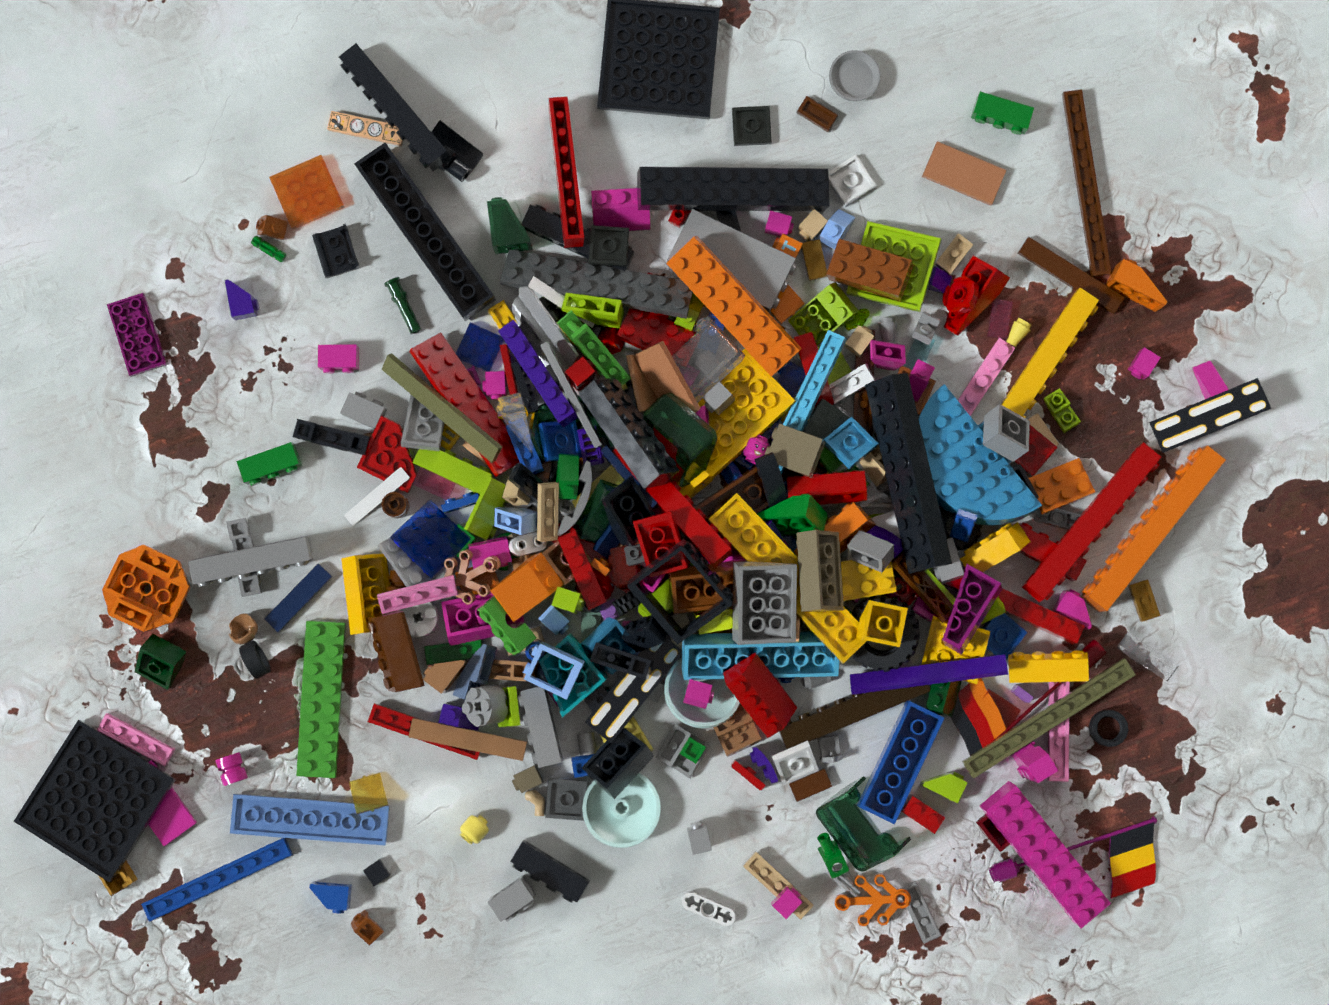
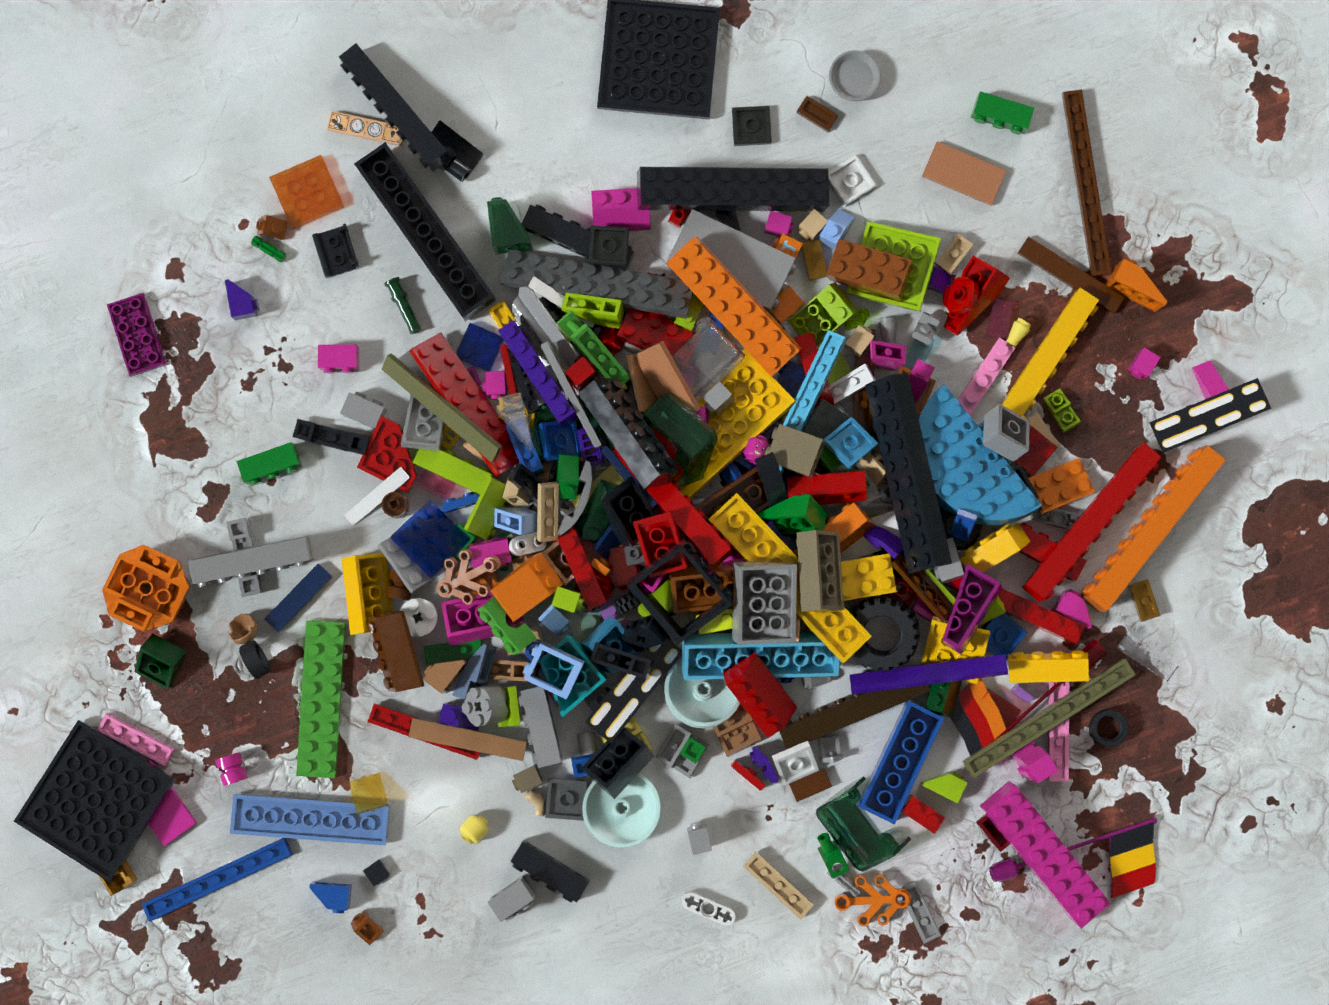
(417, 594): bright pink tile -> none
(566, 172): red brick -> none
(698, 694): dark pink brick -> none
(701, 481): yellow tile -> none
(787, 901): dark pink brick -> none
(870, 551): light grey brick -> none
(882, 623): yellow slope -> none

